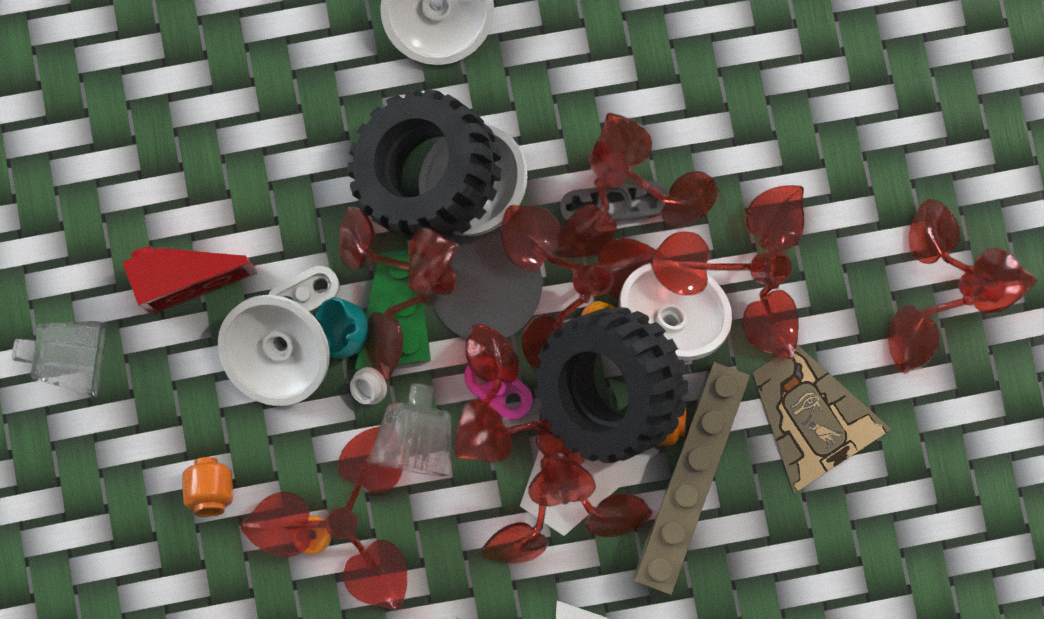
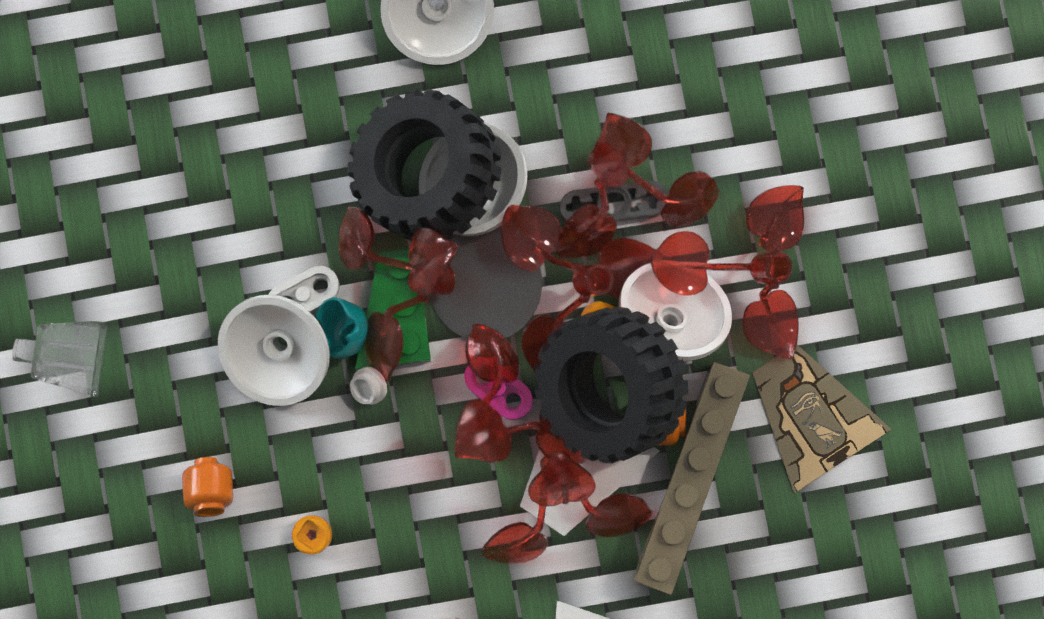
(173, 276): red slope -> none
(282, 526): clear red plant -> none
(414, 436): clear torso -> none
(989, 285): clear red plant -> none

